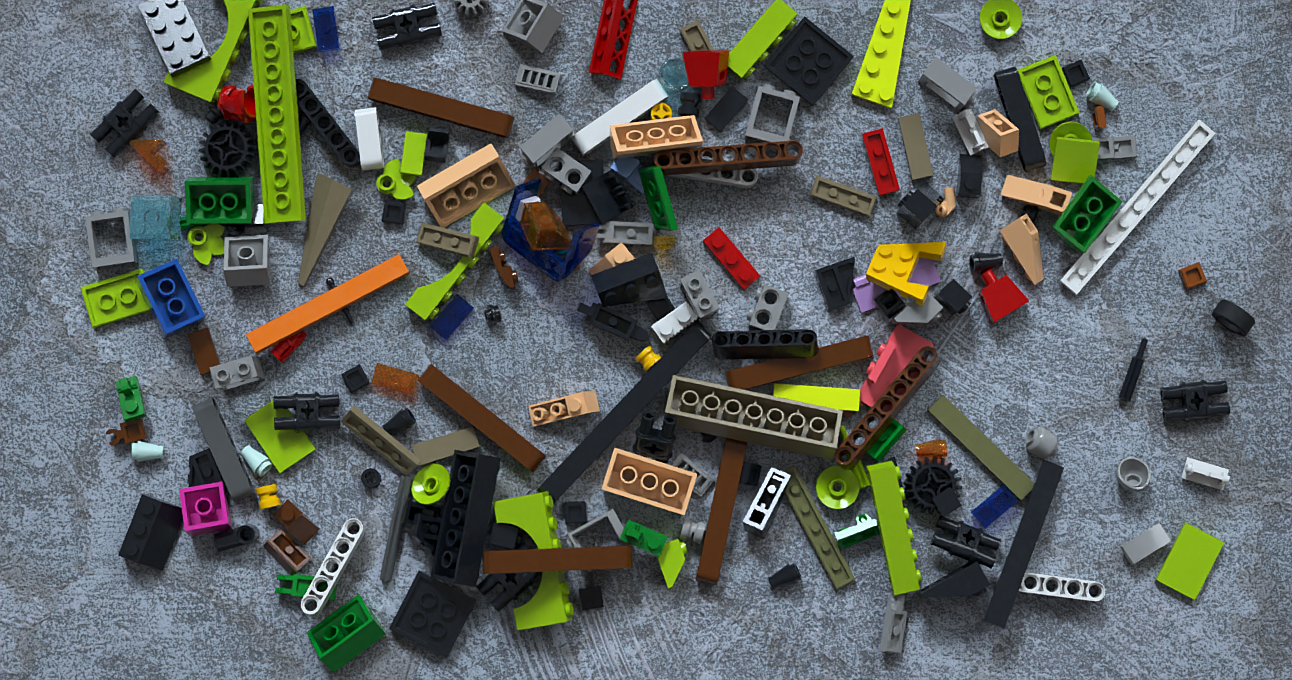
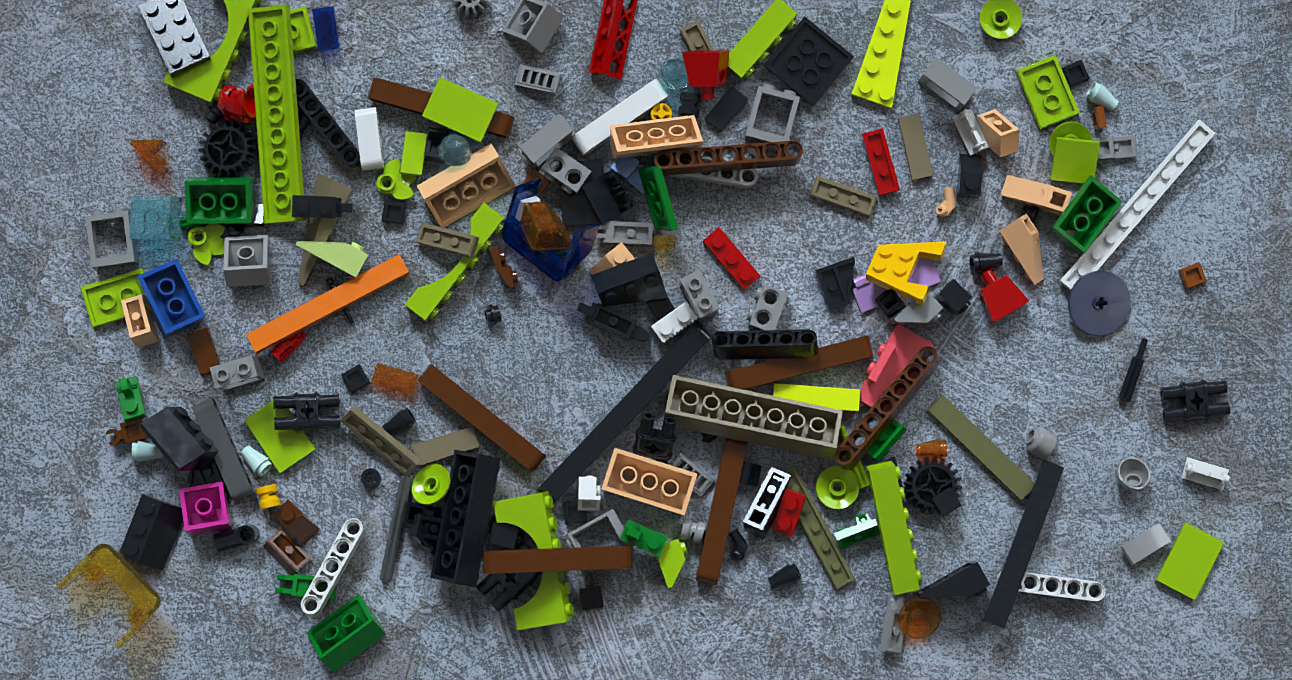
(107, 560): none -> clear yellow windscreen
(136, 123): black pin -> none
(139, 321): none -> light nougat slope
(179, 439): none -> black slope
(319, 207): none -> black hinge
(339, 254): none -> yellowish green slope
(401, 36): black pin -> none
(433, 614): black plate -> none
(452, 317): clear blue plate -> none
(455, 150): none -> clear light blue piece
(460, 110): none -> lime tile
(564, 408): light nougat slope -> none
(588, 494): none -> white brick
(648, 358): yellow wheel -> none
(740, 545): none -> black arm
(789, 512): none -> red plate
(918, 205): black wedge -> none
(924, 624): none -> clear orange dish
(965, 541): black pin -> none
(994, 506): clear blue plate -> none
(1019, 114): black beam -> none
(1089, 290): none -> dark blue piece
(1233, 317): black tyre -> none

